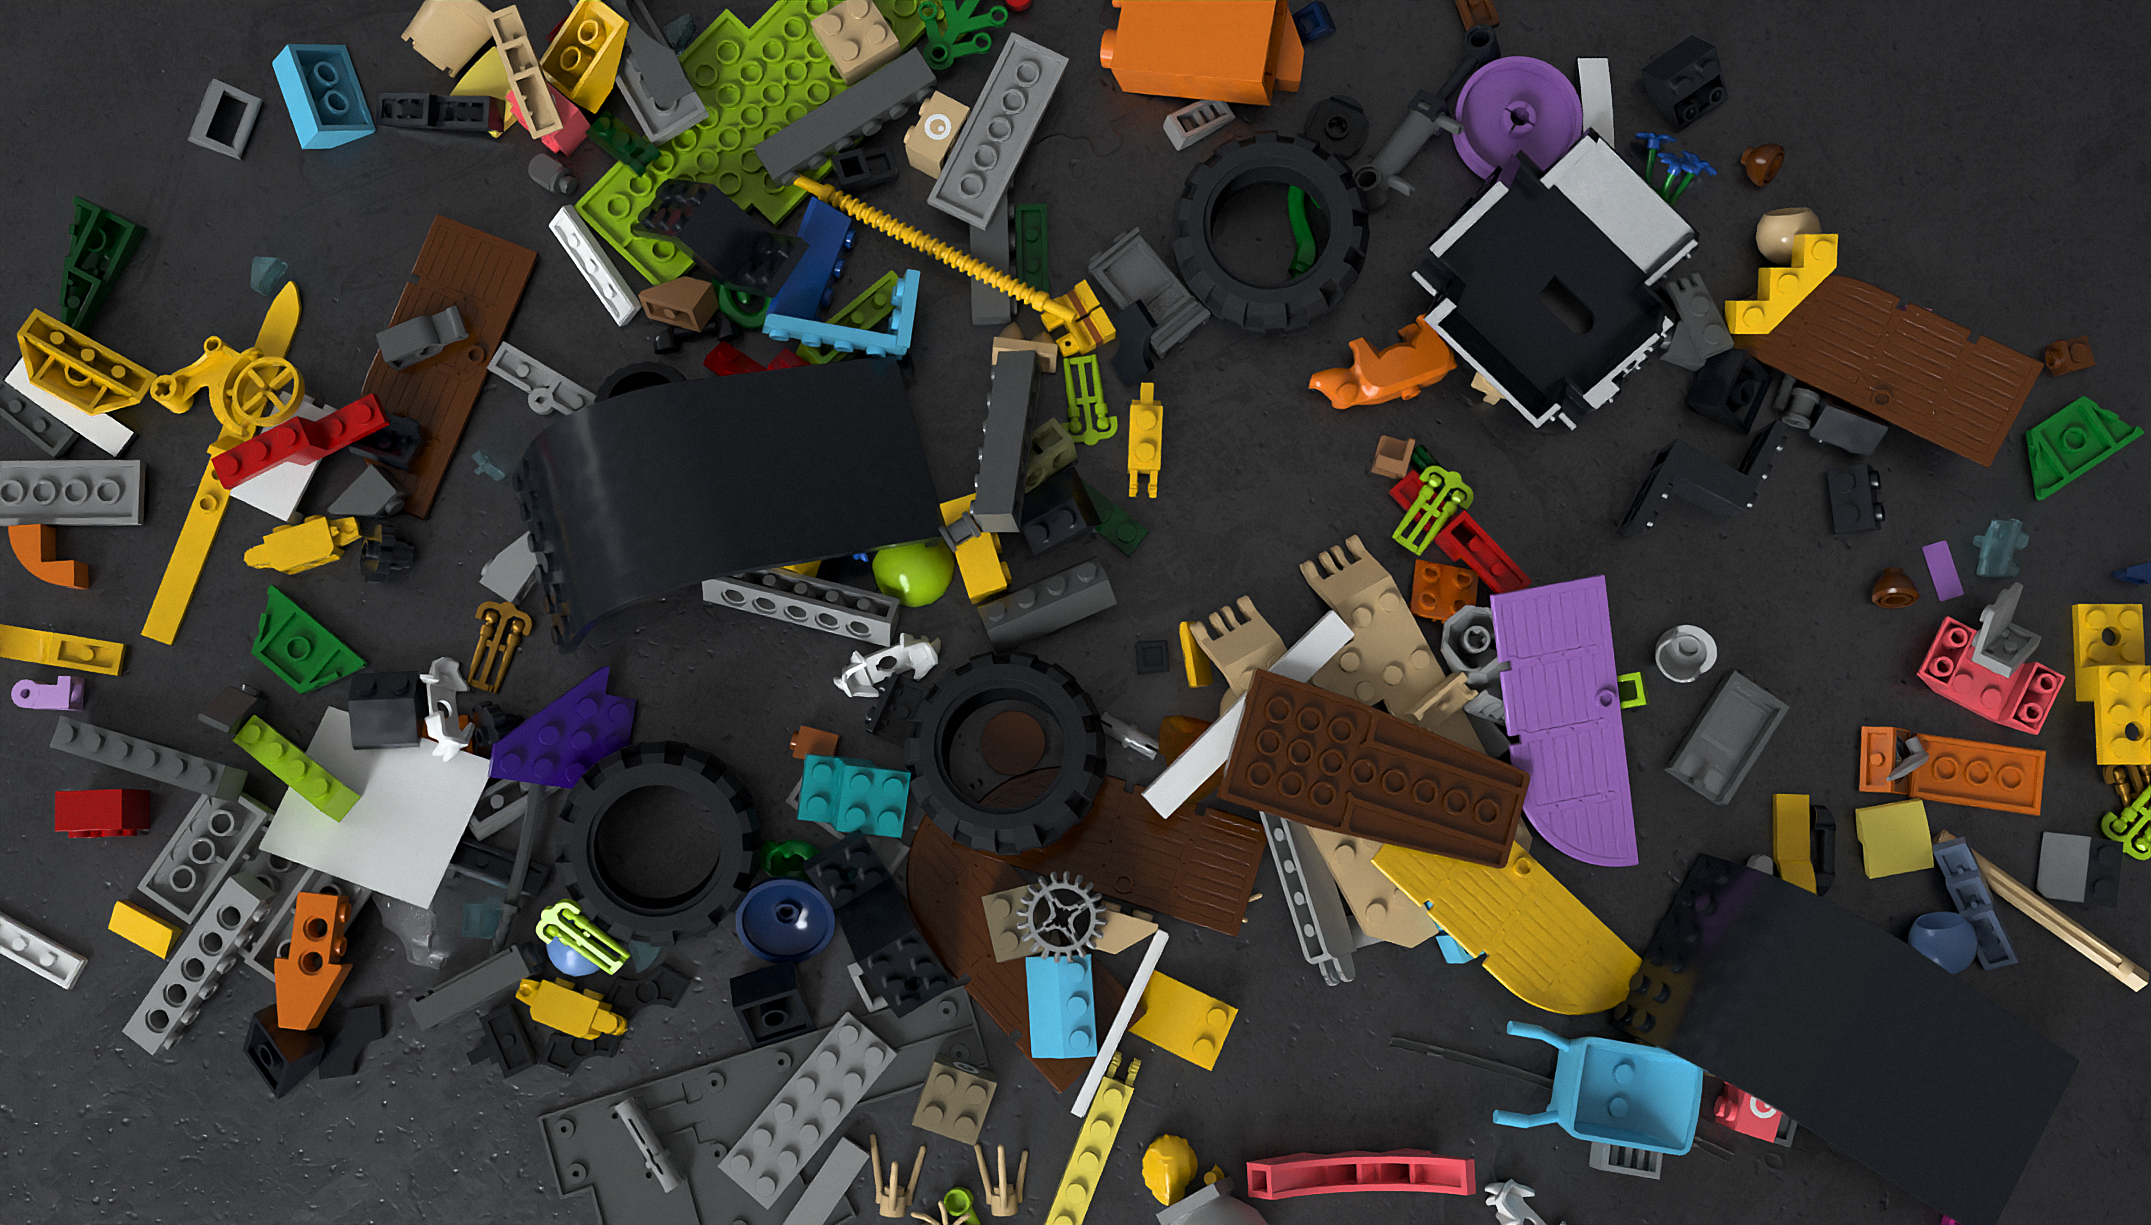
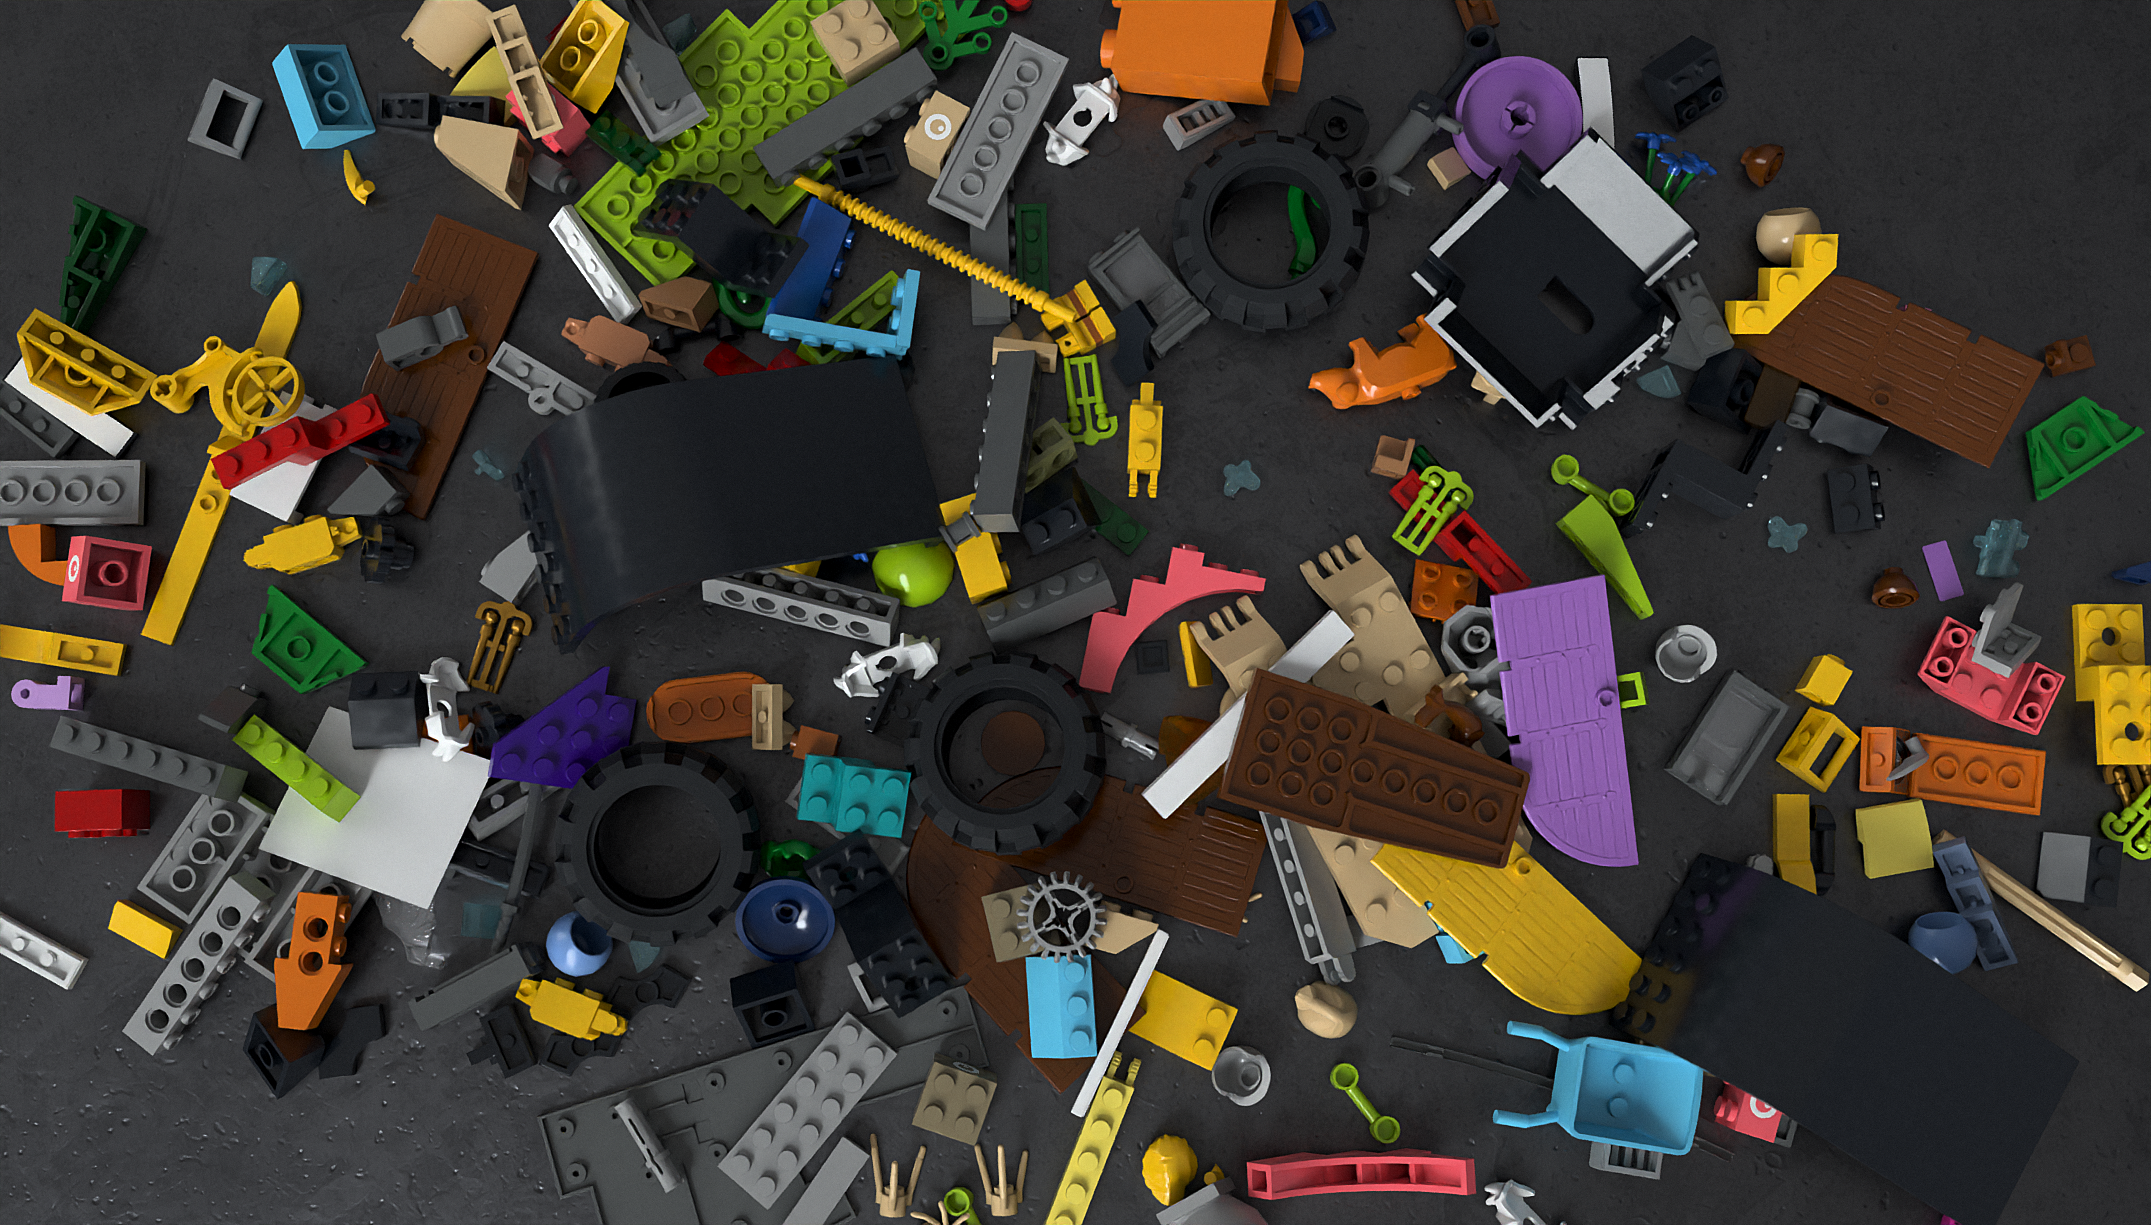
(106, 573): none -> coral brick
(354, 179): none -> yellow bar
(488, 154): none -> tan slope
(579, 940): lime piece -> none
(611, 342): none -> nougat hinge
(703, 708): none -> orange tile
(768, 726): none -> tan tile
(1067, 138): none -> white piece
(1148, 600): none -> coral arch
(1239, 477): none -> clear light blue piece
(1241, 1074): none -> light grey helmet
(1326, 1009): none -> tan piece
(1382, 1128): none -> lime bar
(1448, 167): none -> tan slope
(1466, 724): none -> reddish brown animal
(1565, 471): none -> lime bar
(1600, 542): none -> lime slope
(1660, 383): none -> clear light blue tile
(1772, 398): none -> dark brown slope
(1785, 535): none -> clear light blue piece
(1809, 741): none -> yellow tile
(1824, 679): none -> yellow brick

